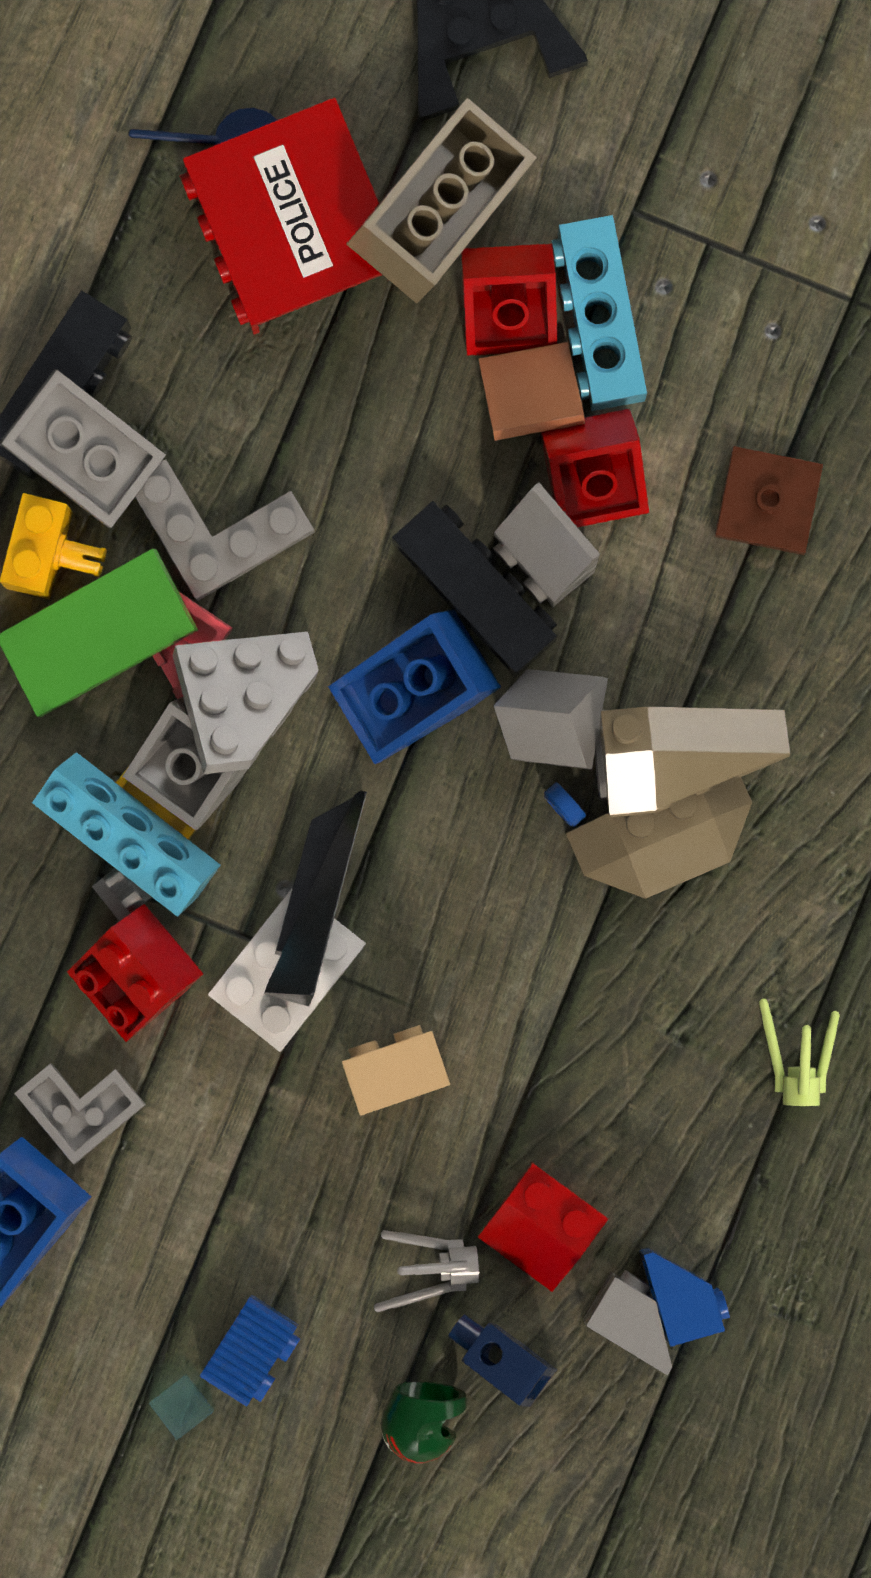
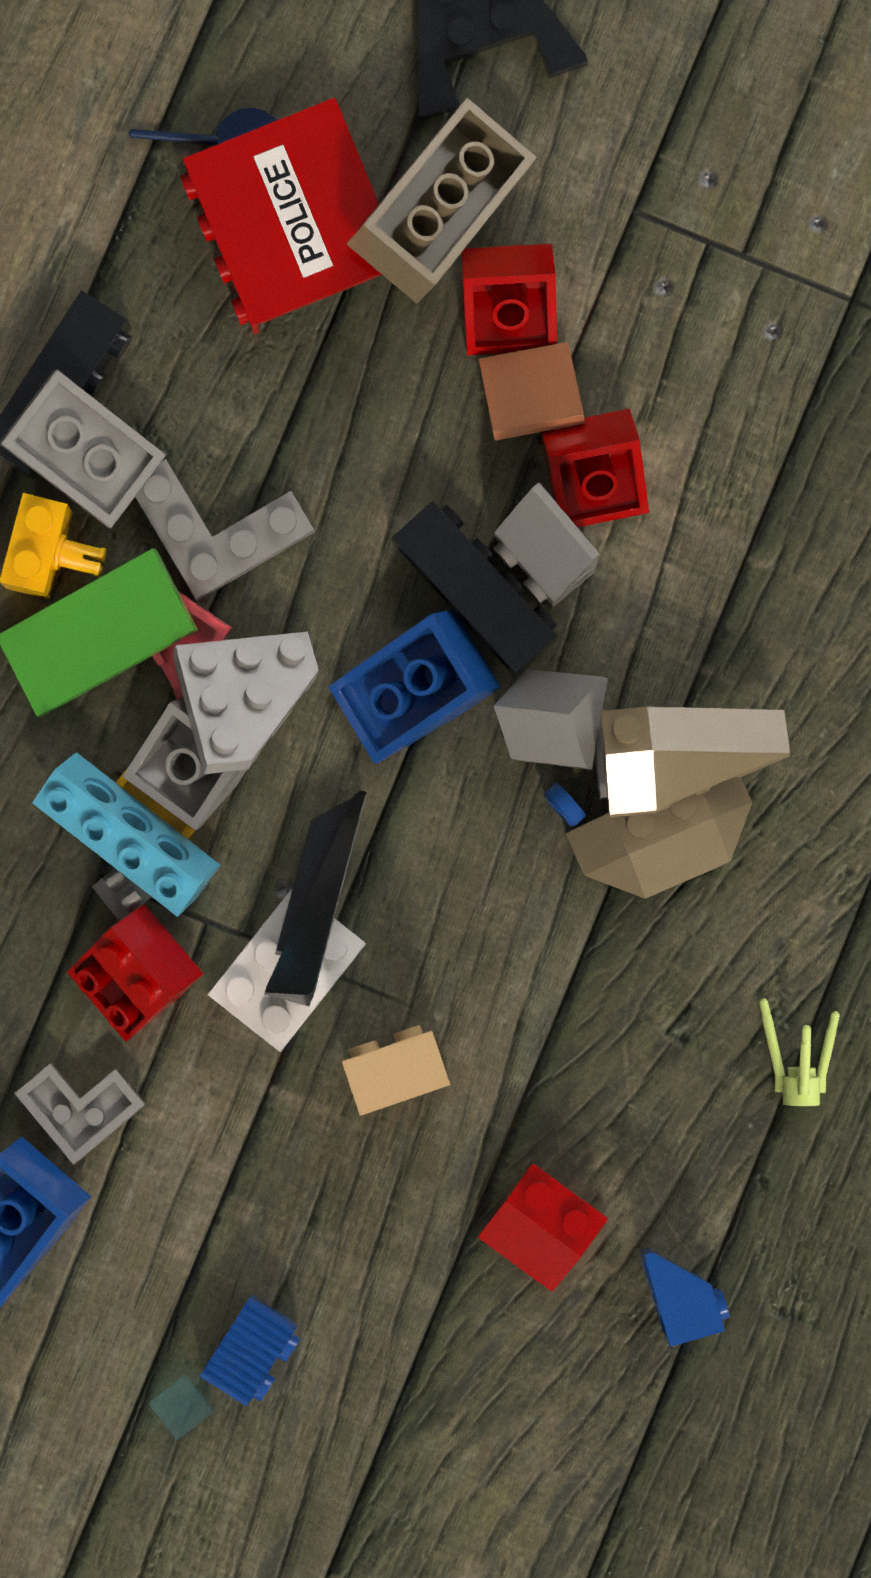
(415, 1420): dark green helmet -> none
(456, 1265): light grey plant -> none
(520, 1371): dark blue torso -> none
(598, 242): medium azure brick -> none
(630, 1319): light grey slope -> none
(768, 500): copper plate -> none

